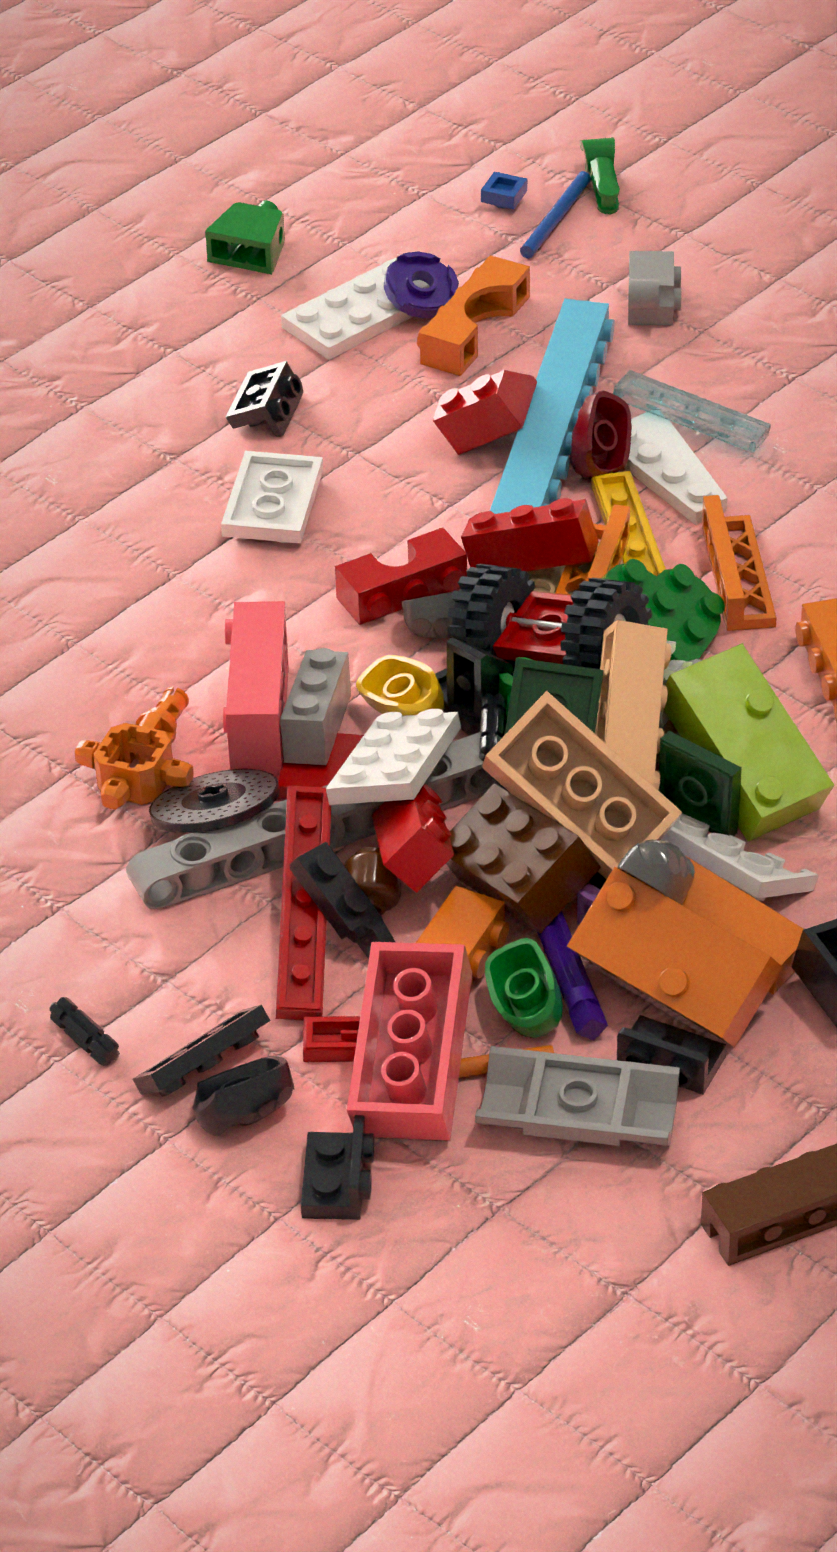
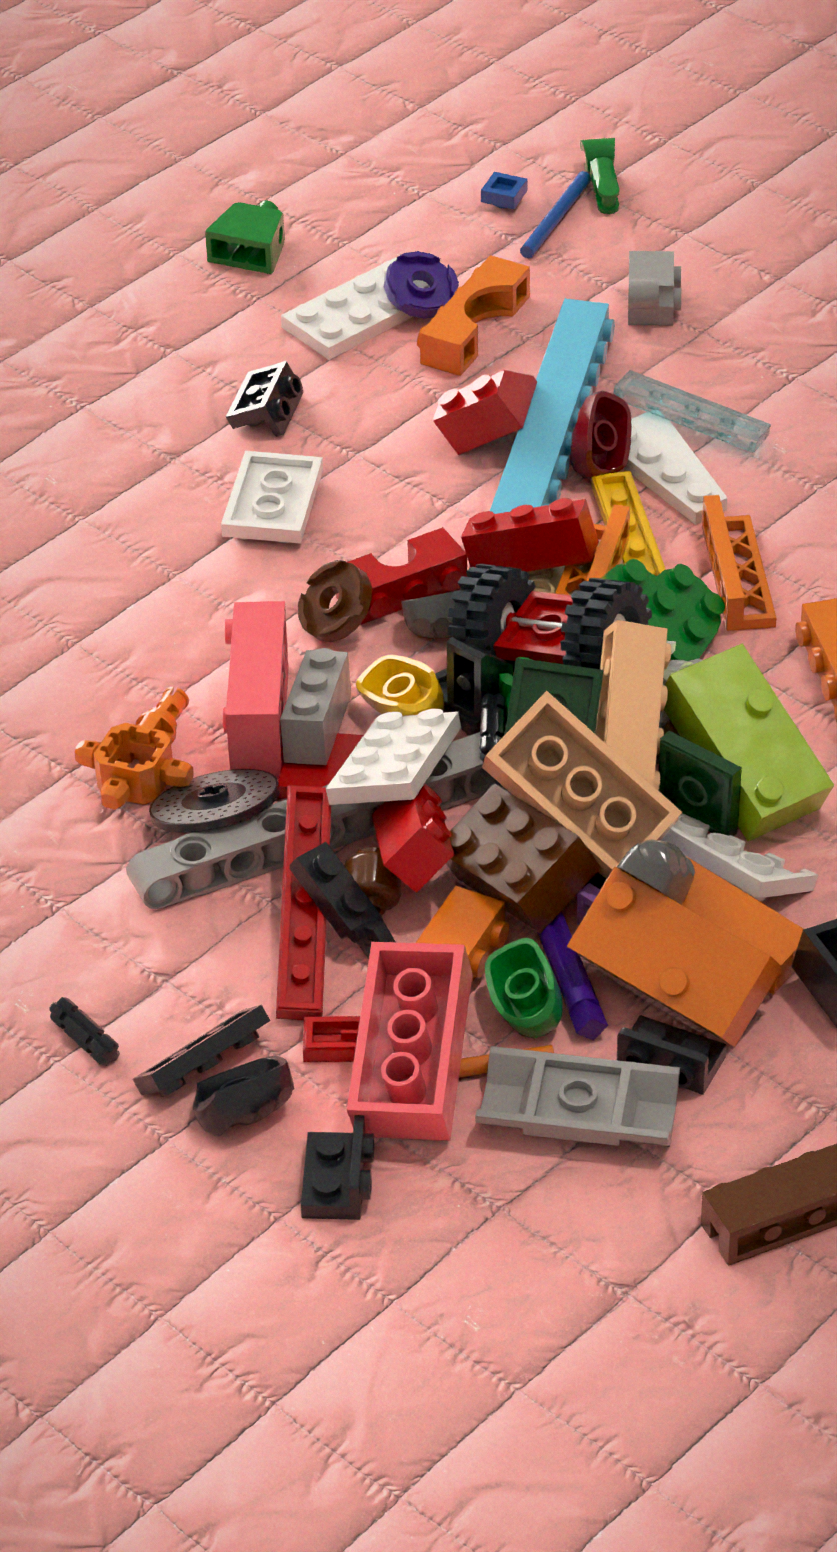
(350, 608): none -> reddish brown tile

